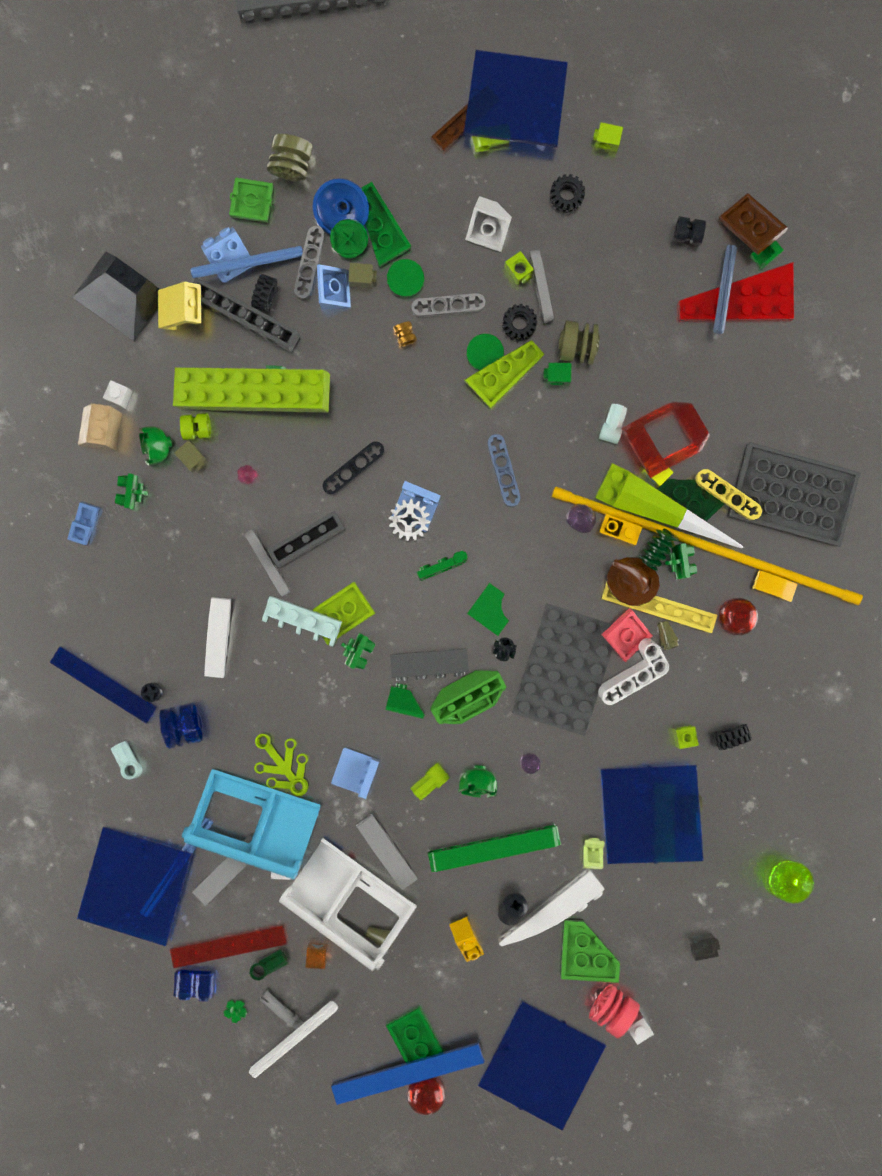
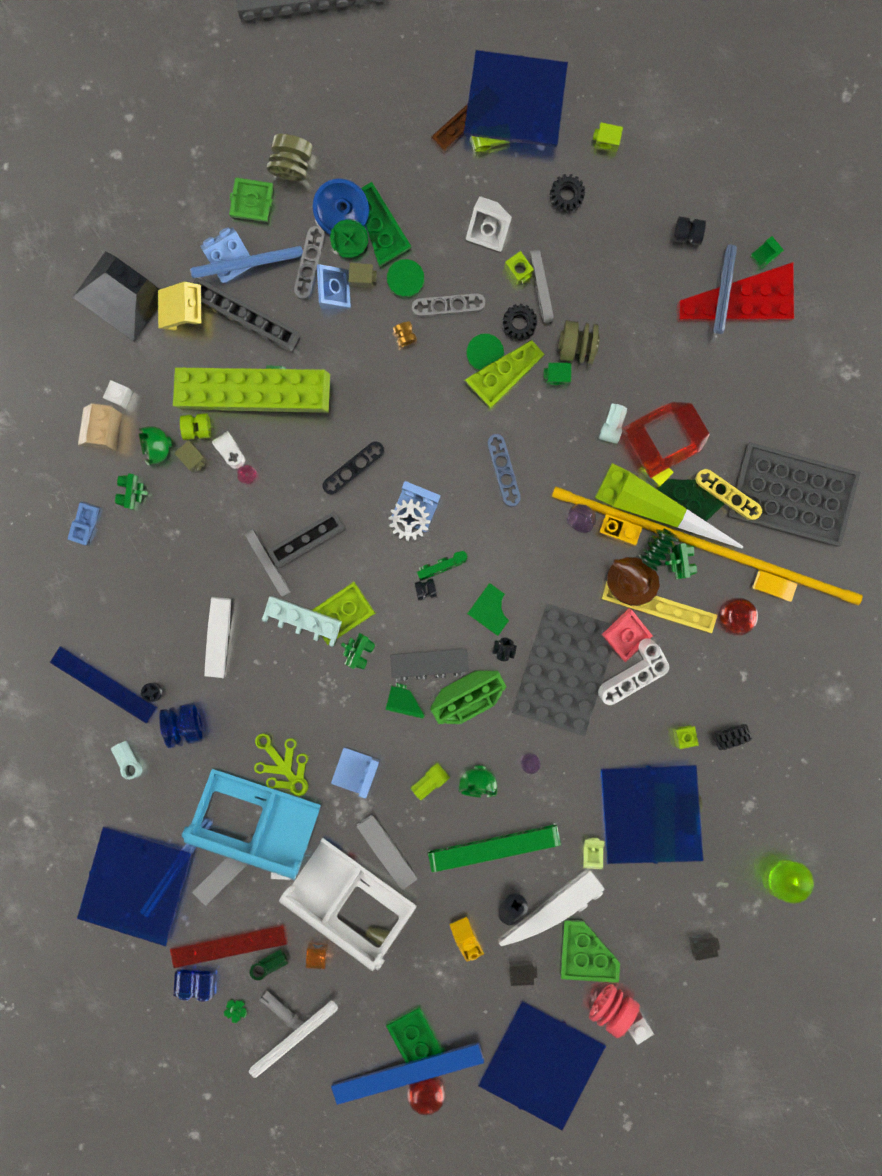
(227, 449): none -> white piece
(264, 292): black tyre -> none
(421, 590): none -> black wheel
(522, 973): none -> clear smoke brick
(667, 636): olive cone -> none
(753, 223): reddish brown tile -> none

